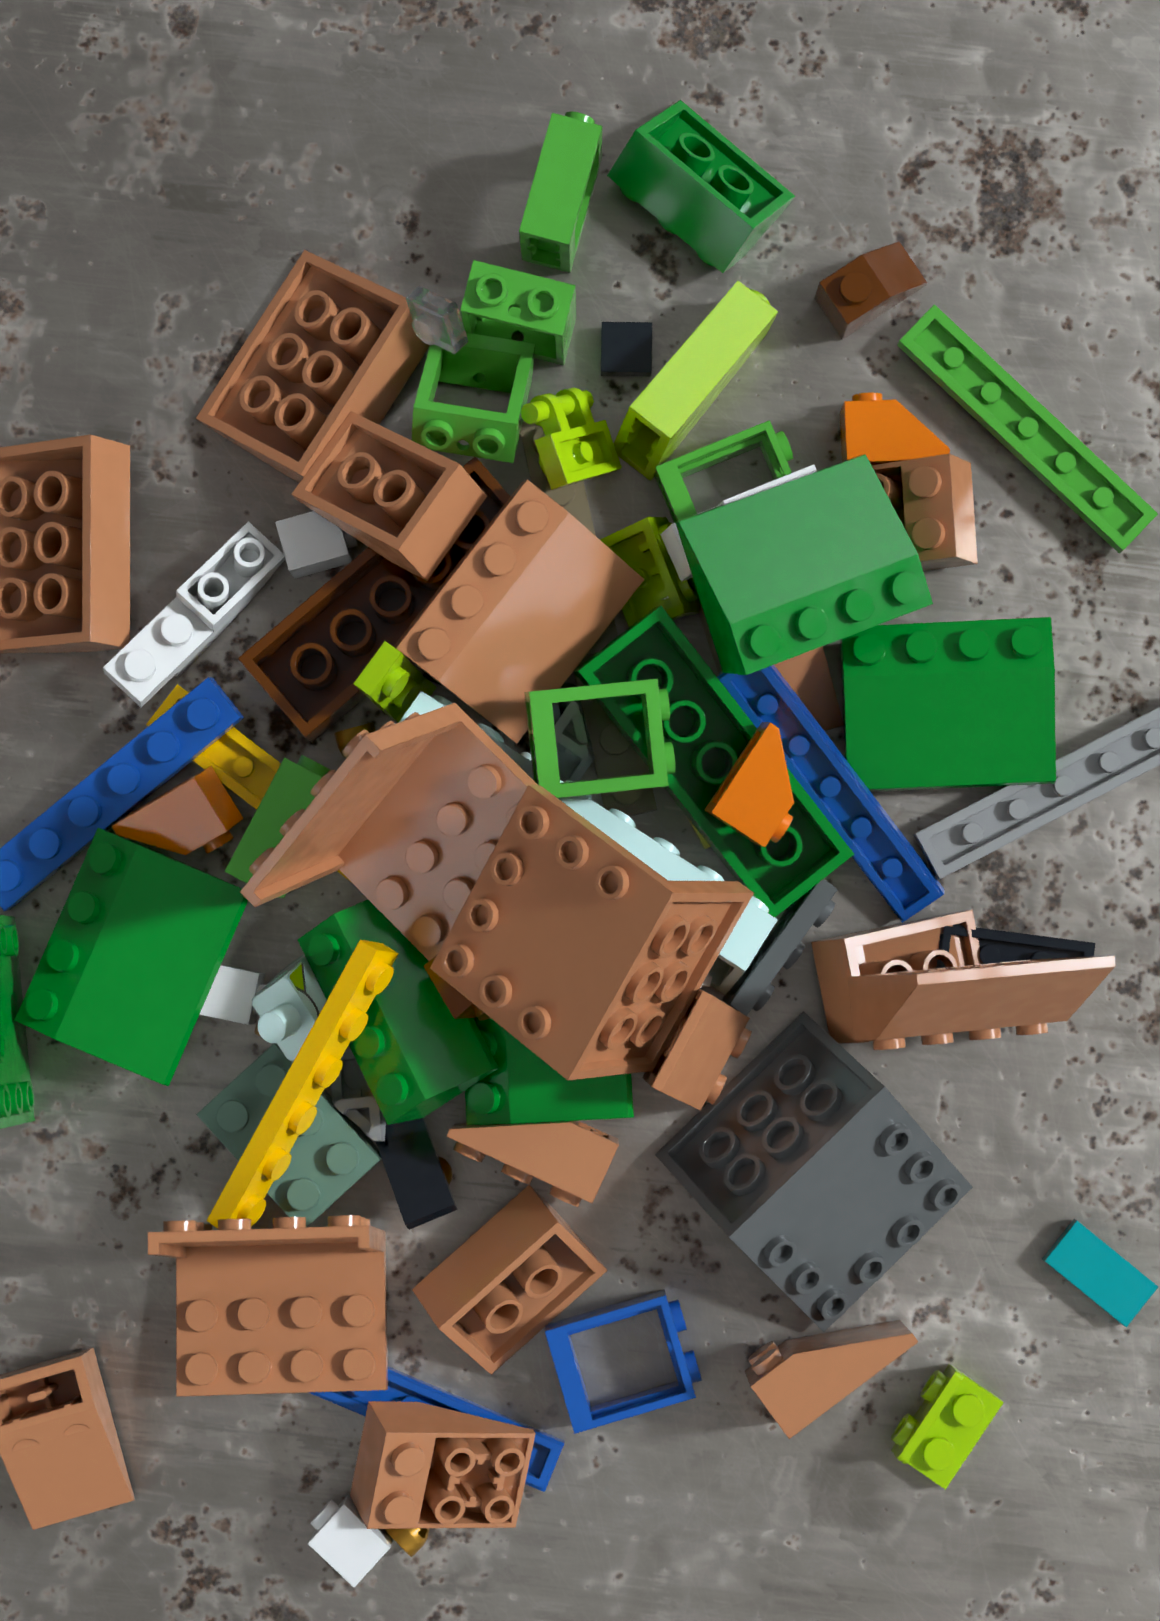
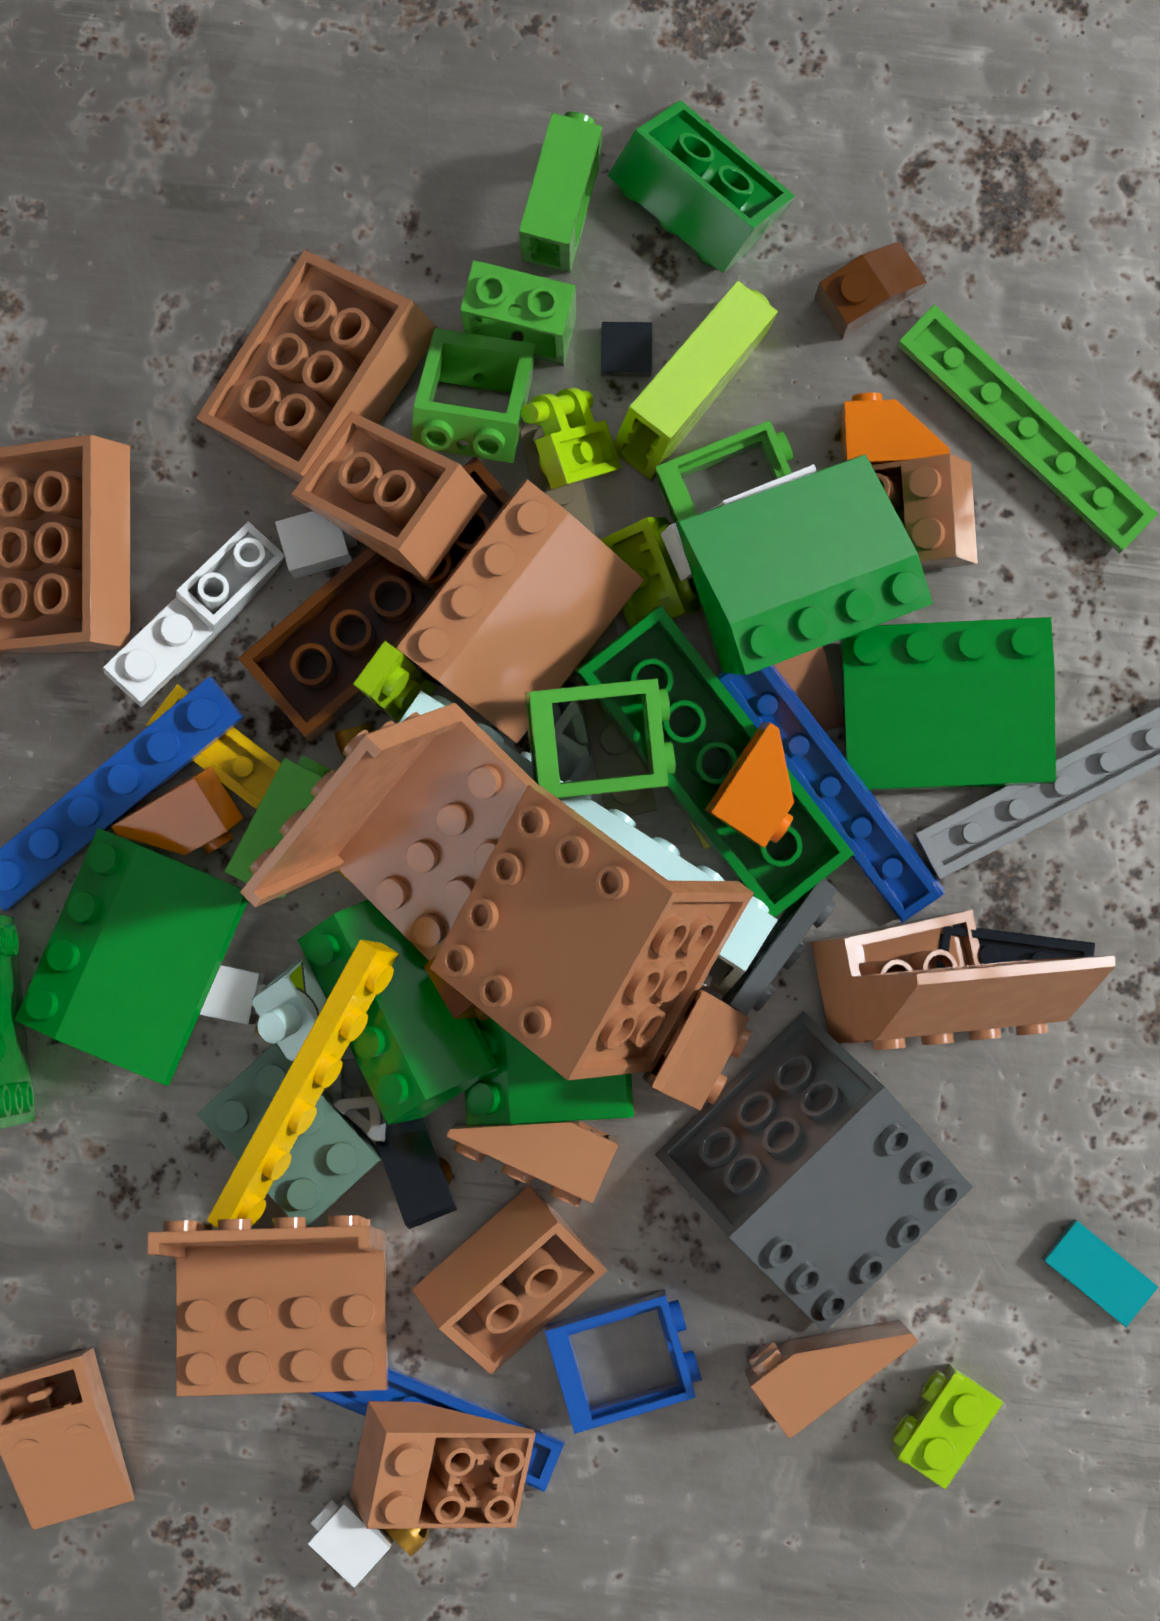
(436, 320): clear plate -> none

